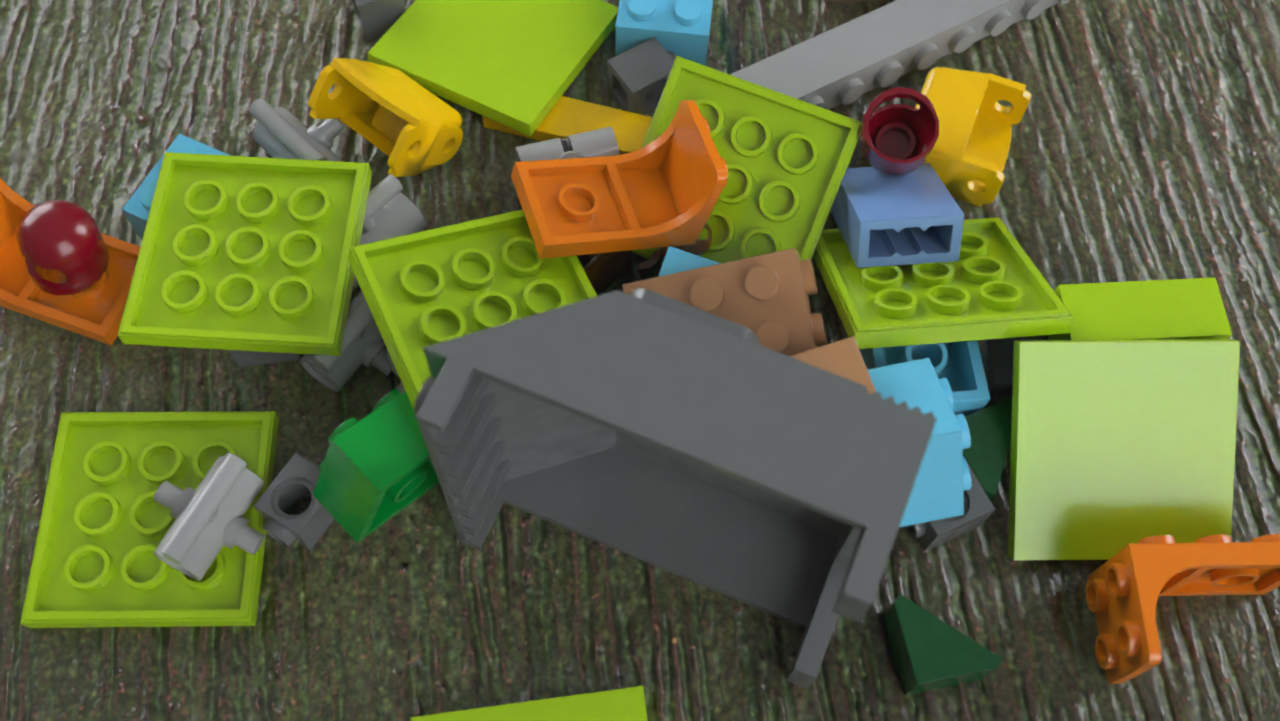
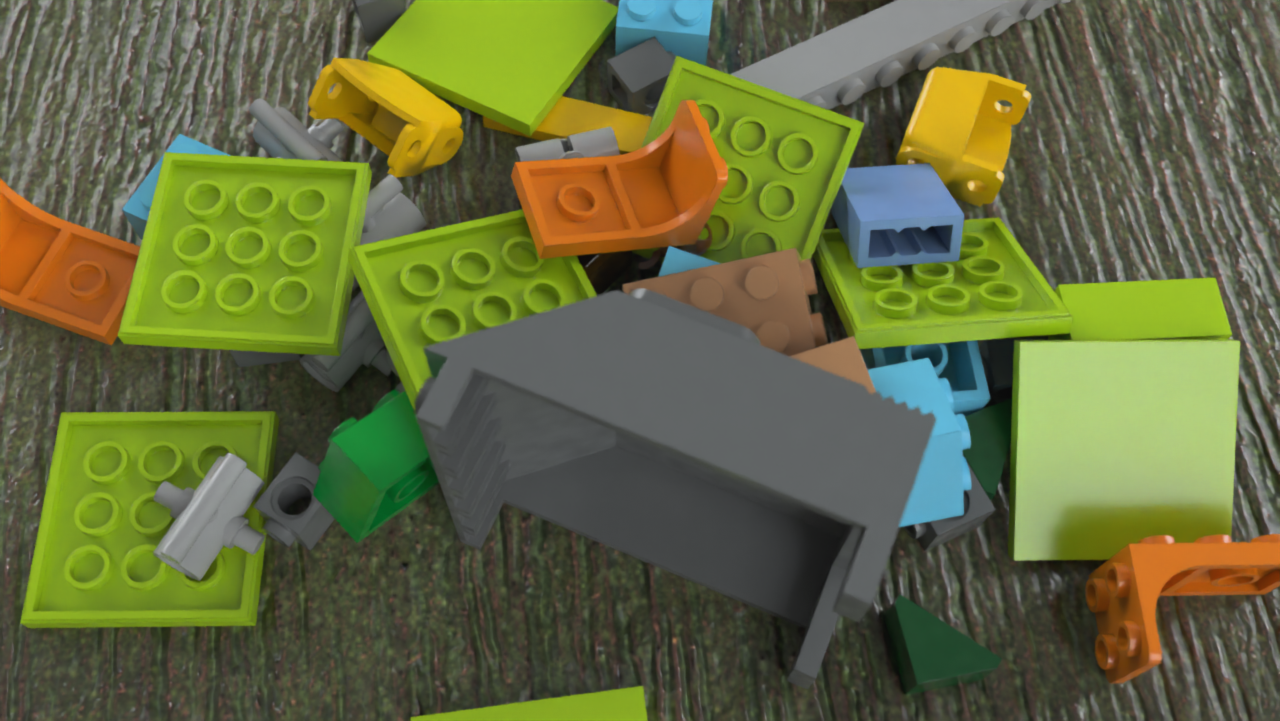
(62, 239): dark red helmet -> none
(897, 135): dark red helmet -> none

